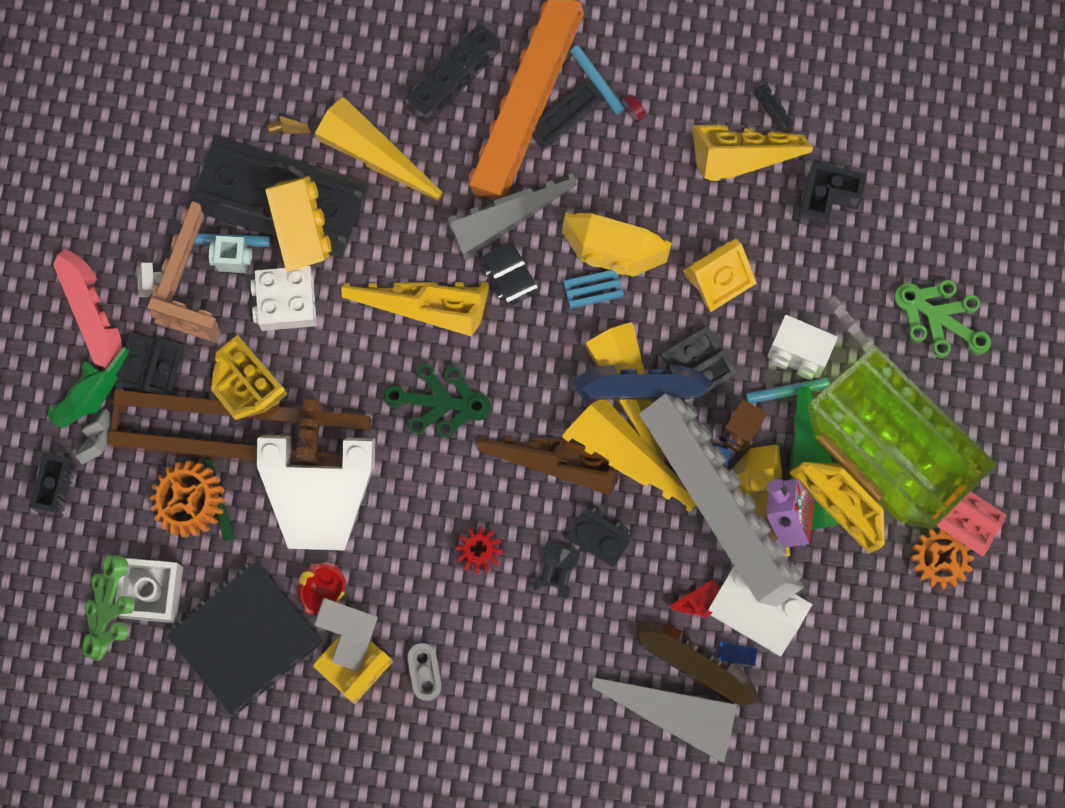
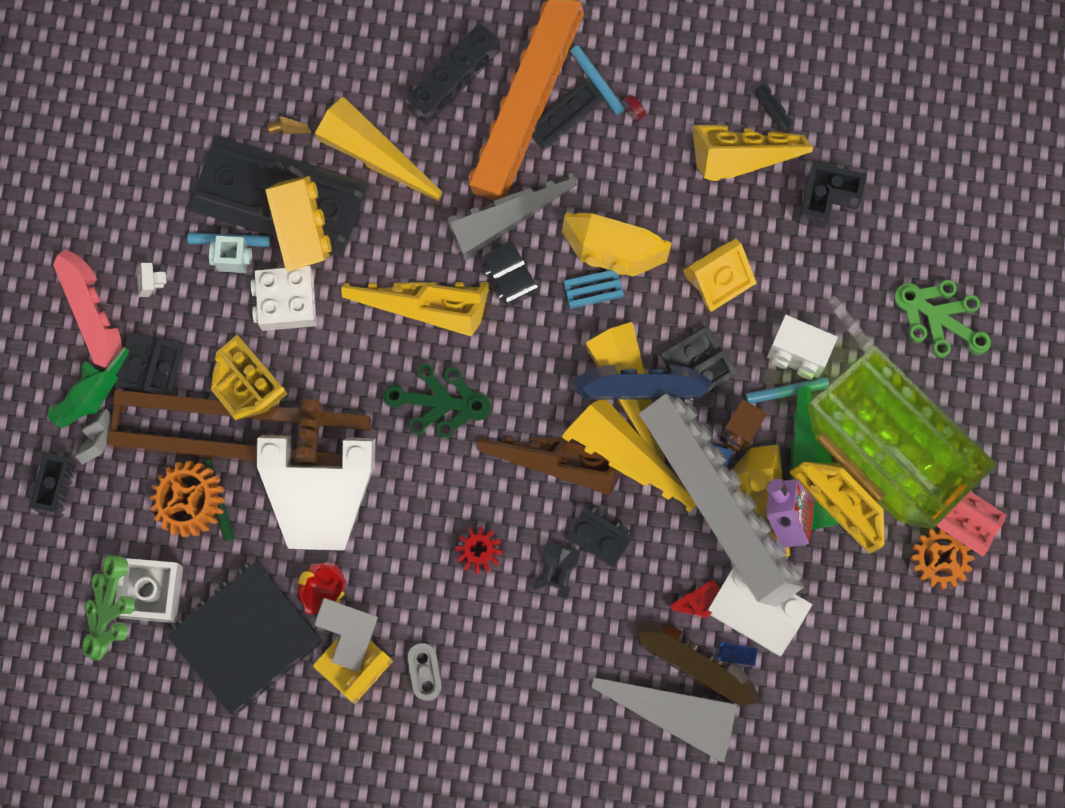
(173, 313): nougat bracket -> none

